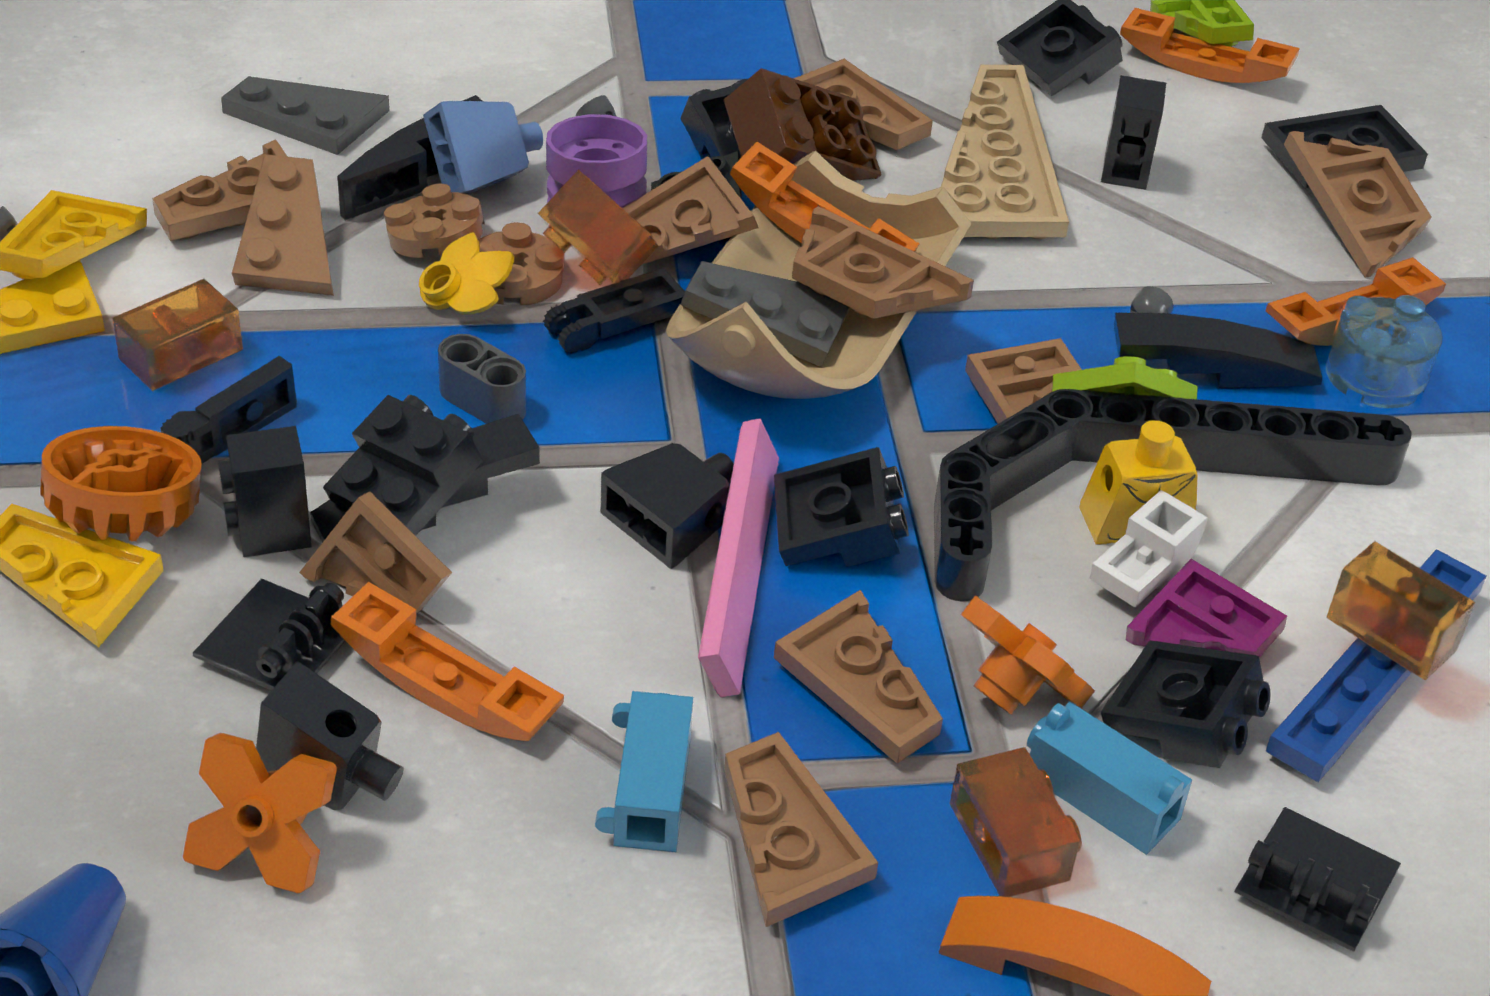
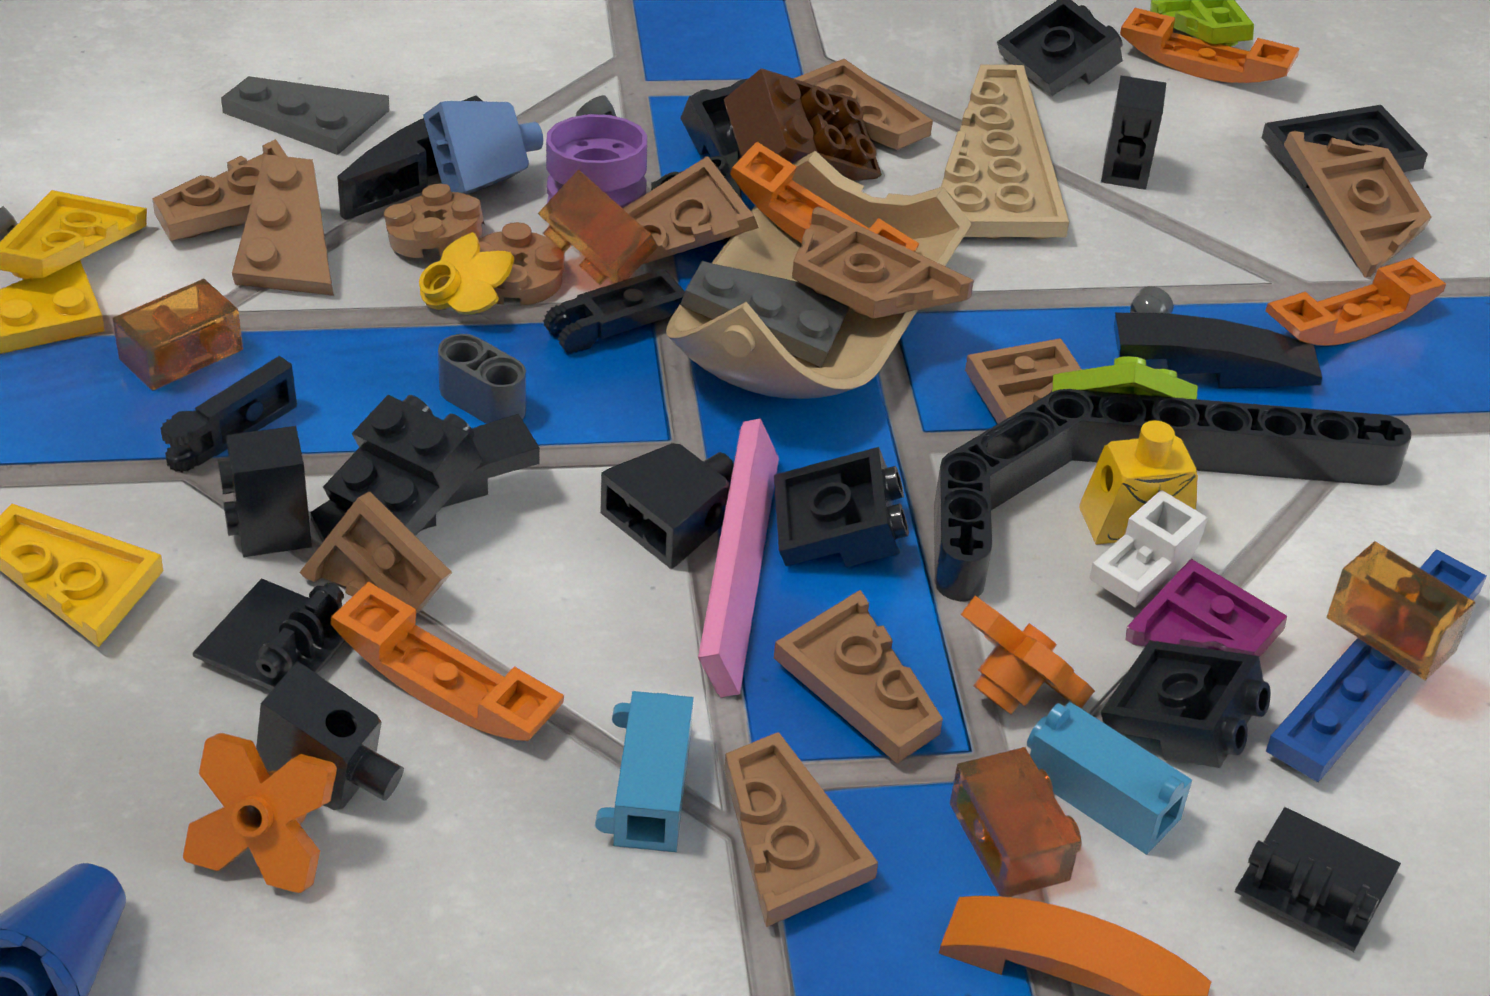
(120, 480): orange gear -> none
(1384, 350): clear light blue brick -> none

